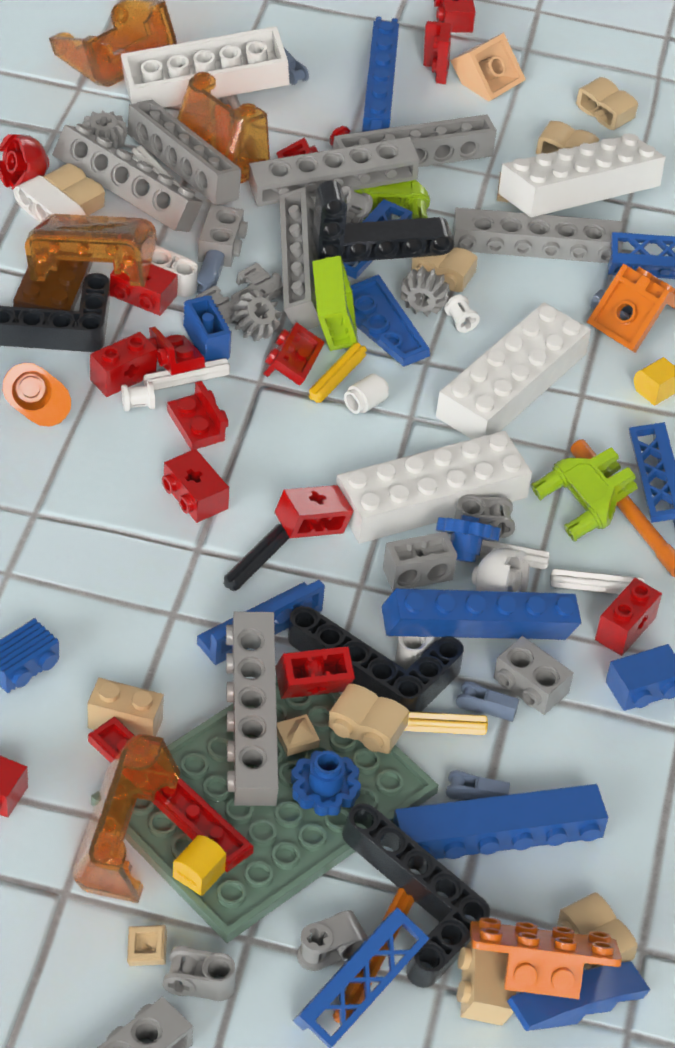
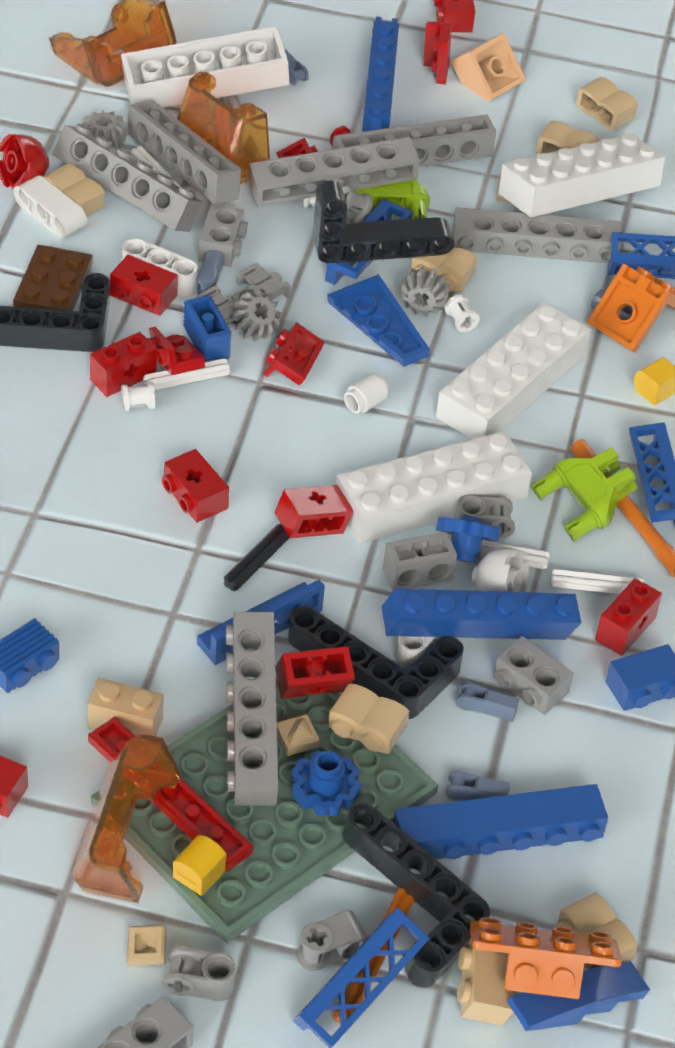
(36, 394): orange piece -> none
(116, 240): clear orange windscreen -> none
(199, 418): red bracket -> none
(297, 256): light grey brick -> none
(335, 303): lime window -> none
(337, 372): yellow axle -> none
(447, 723): yellow axle -> none

